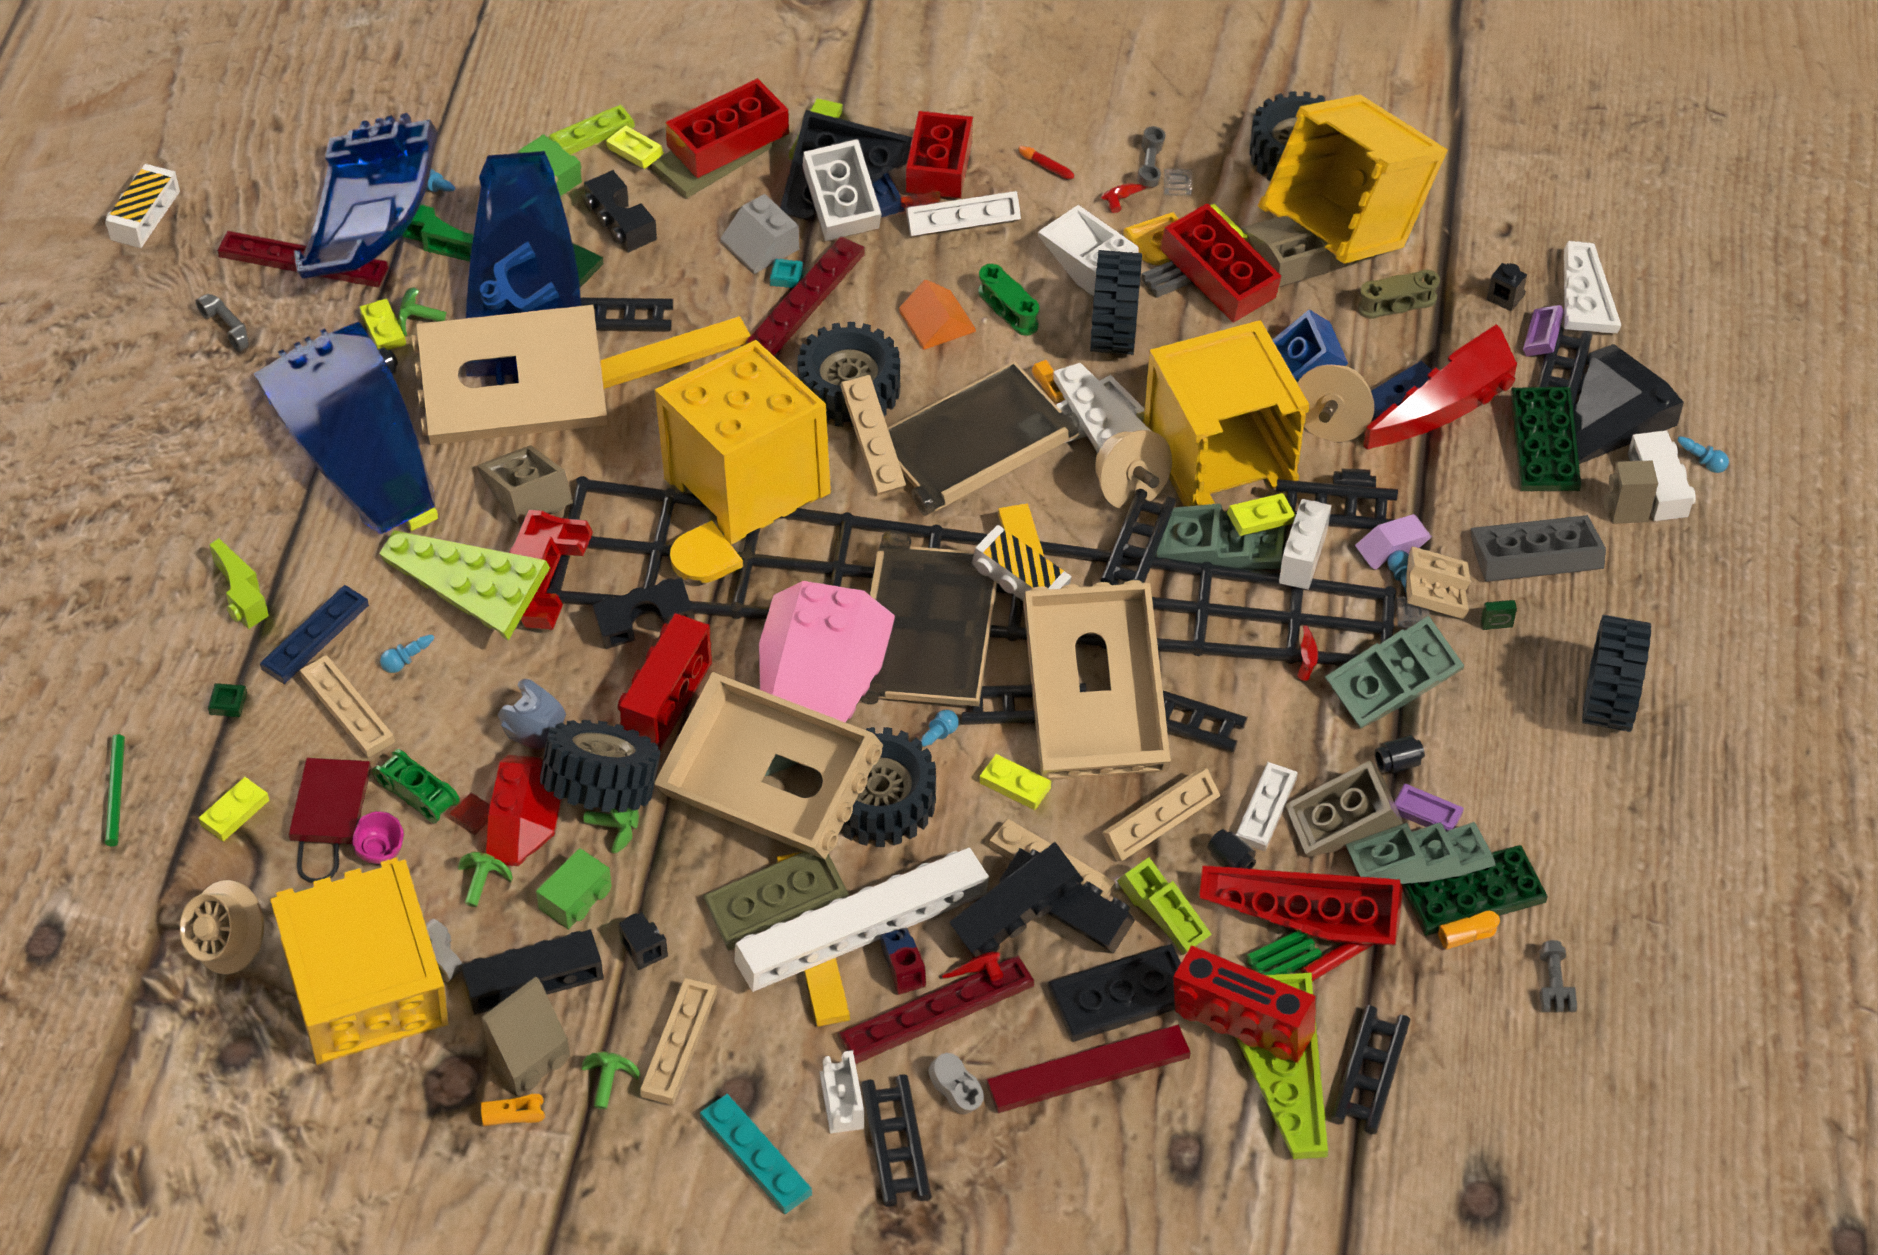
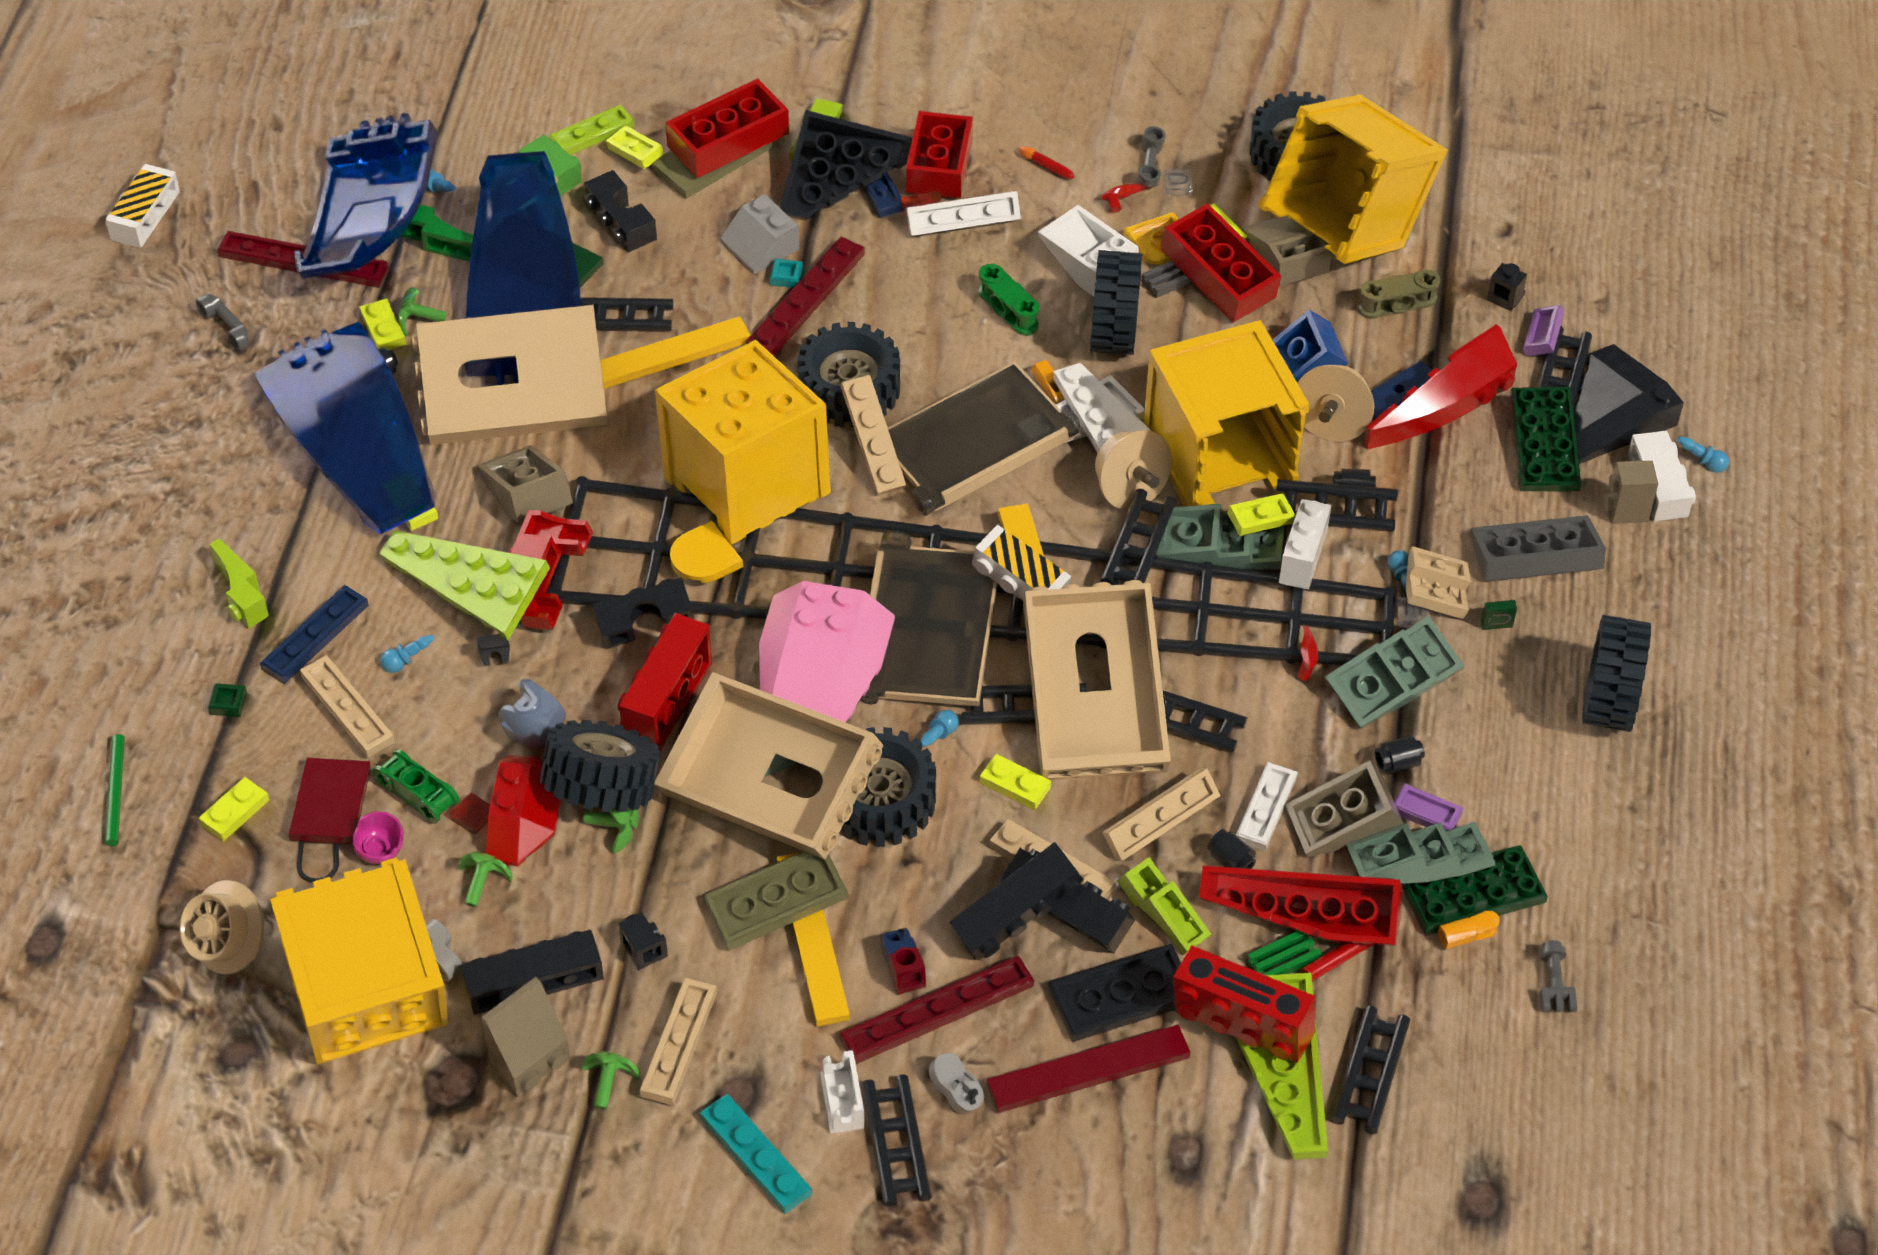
(493, 644): none -> black tile
(502, 291): blue piece -> none
(506, 1112): light orange bar -> none
(574, 888): bright green brick -> none
(841, 190): white brick -> none
(860, 918): white brick -> none
(935, 315): orange slope -> none
(986, 961): red bar -> none
(1390, 537): lavender slope -> none
(1586, 291): white wing -> none

